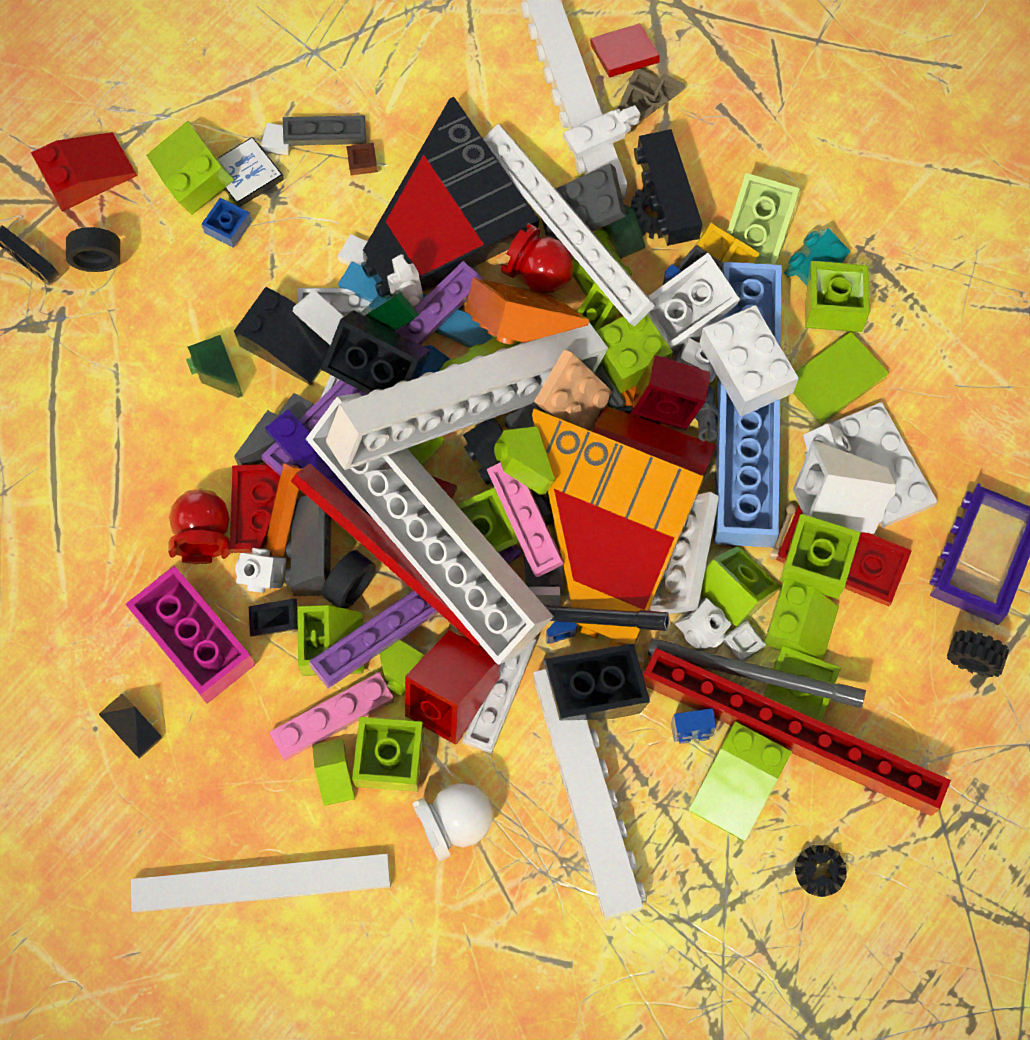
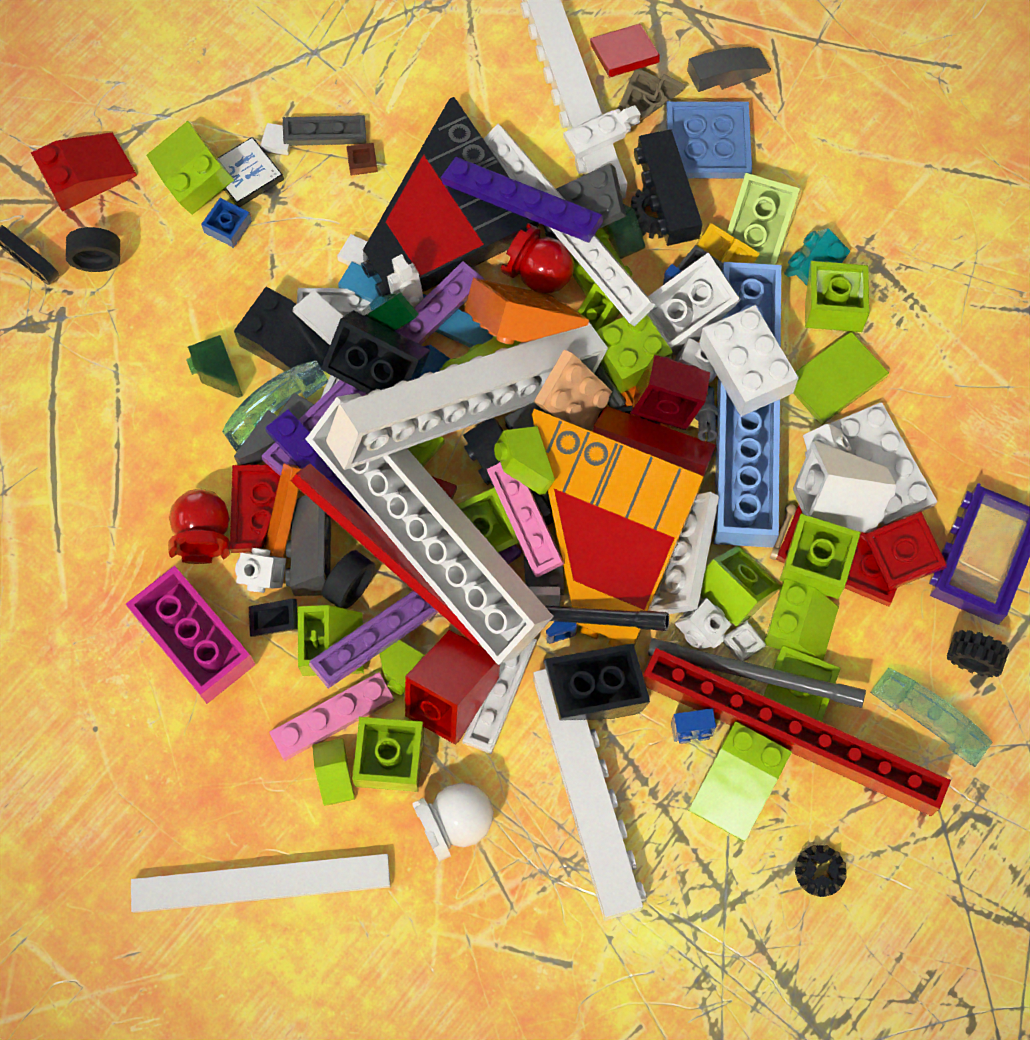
(130, 726): black slope -> none
(272, 396): none -> clear light blue slope
(522, 199): none -> dark purple plate
(712, 138): none -> medium blue plate
(726, 67): none -> dark grey slope
(905, 550): none -> red tile
(934, 714): none -> clear light blue slope

